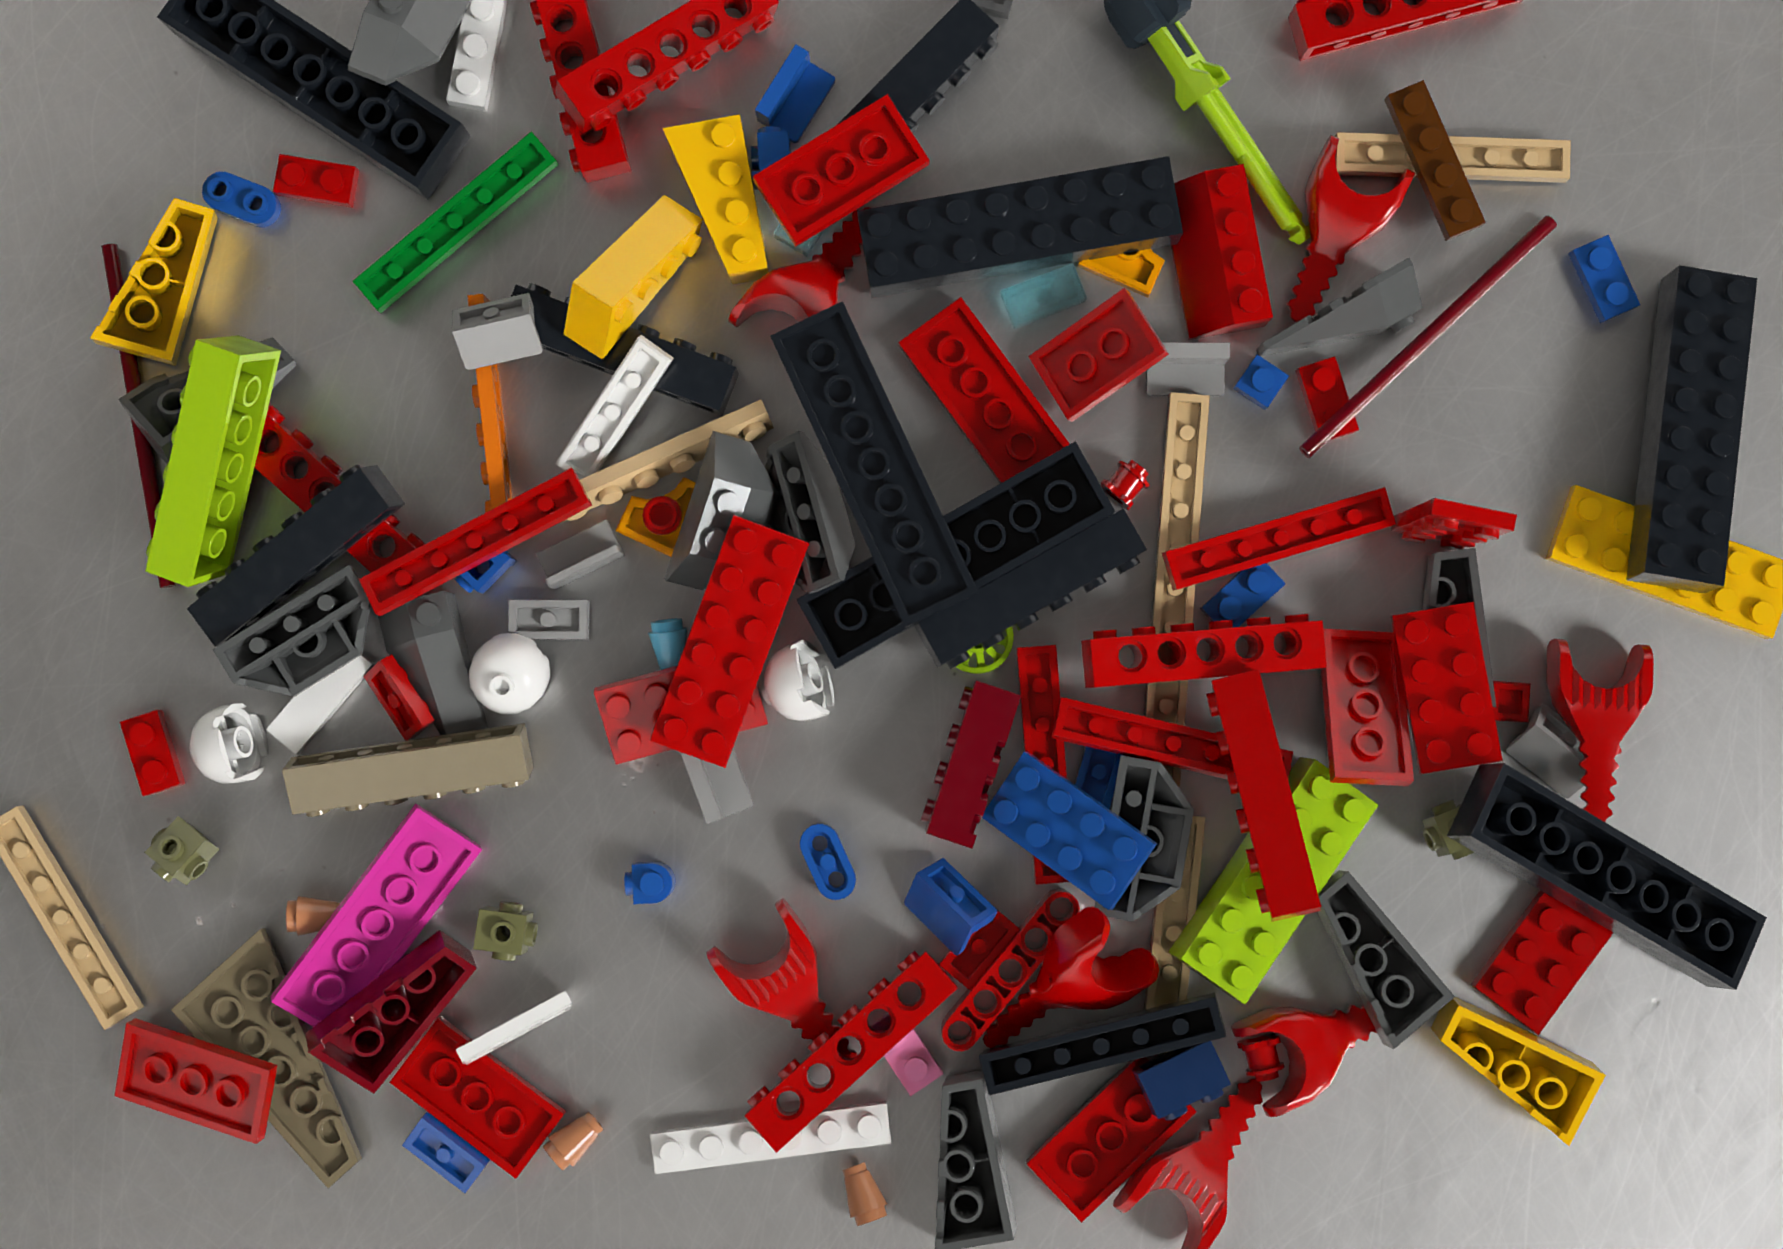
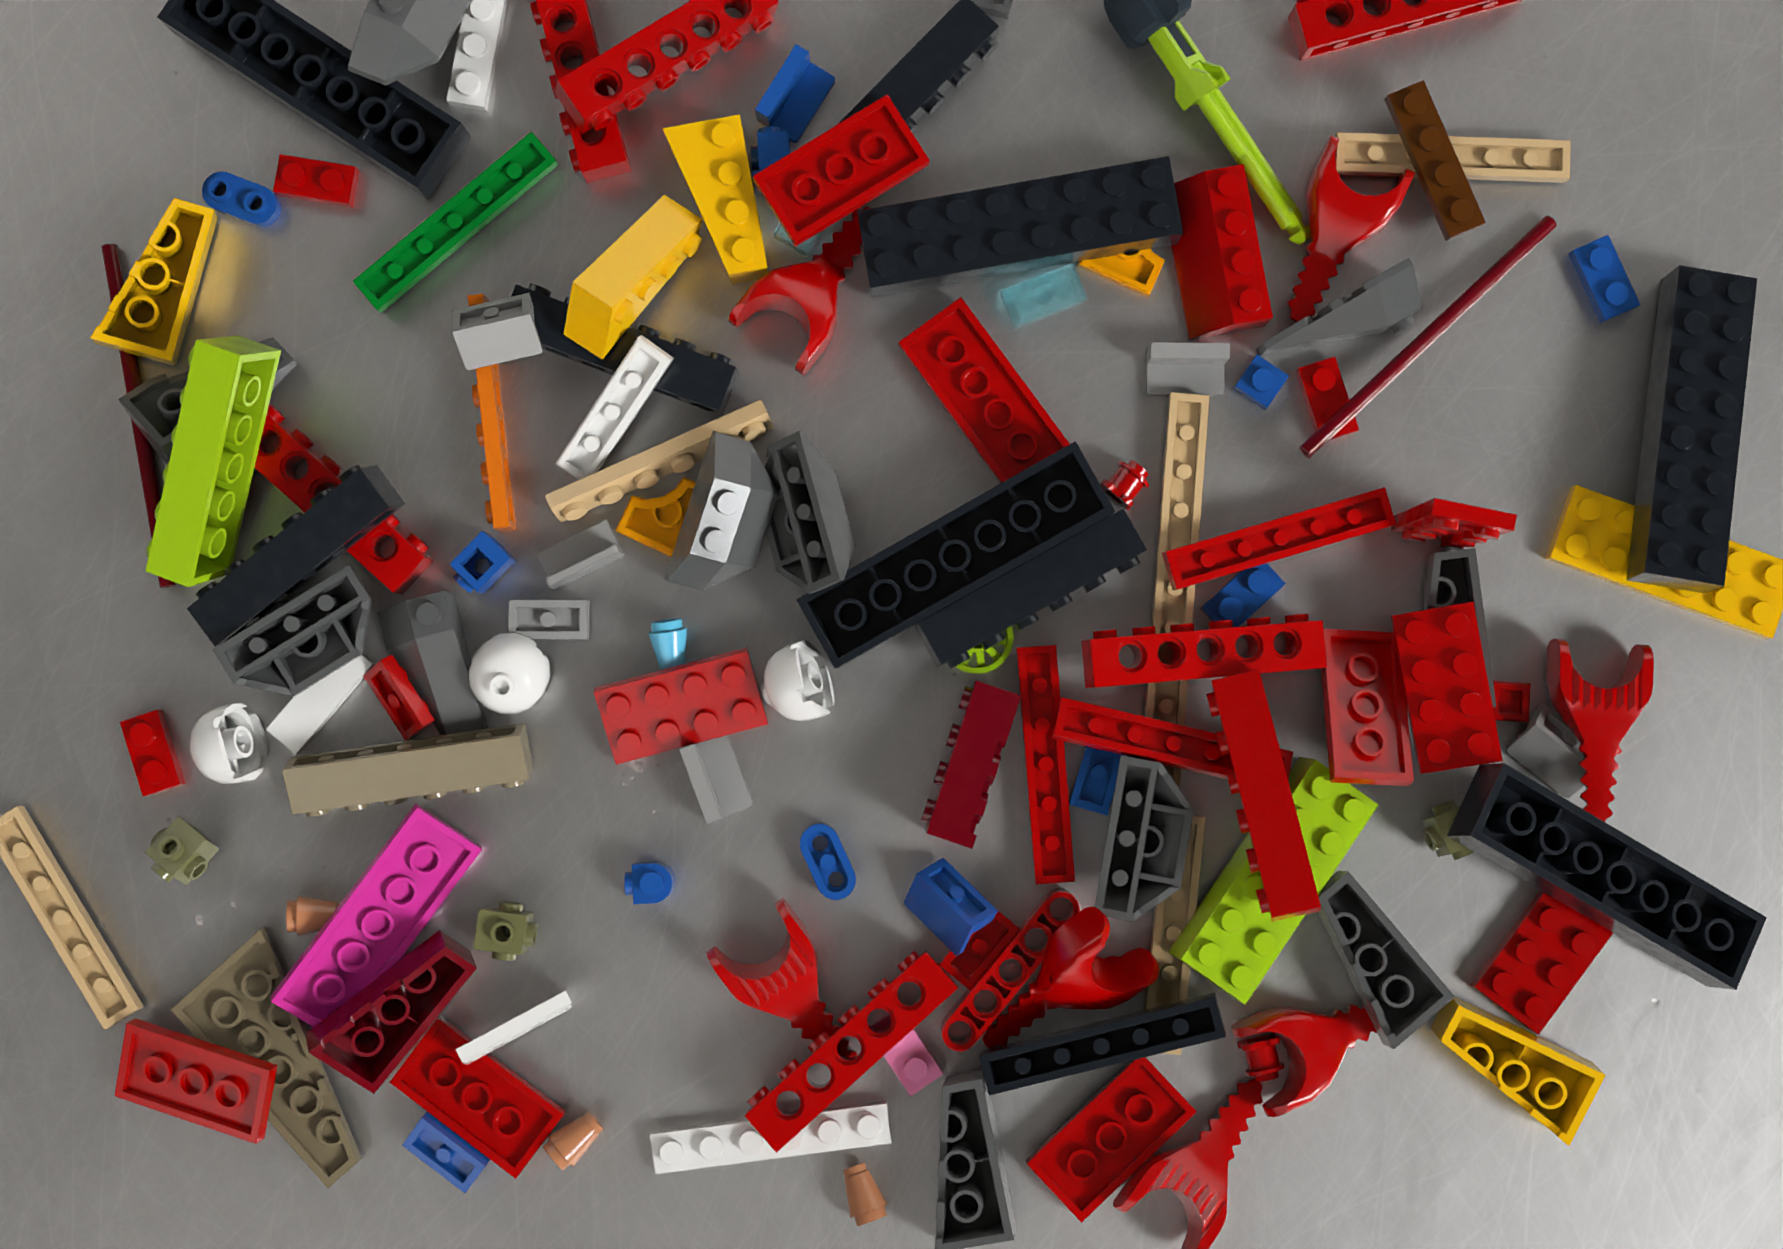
(475, 542): red plate -> none
(662, 515): red plate -> none
(729, 641): red plate -> none
(874, 464): black plate -> none
(1068, 830): blue plate -> none
(1098, 355): red plate -> none
(1181, 1079): dark blue brick -> none

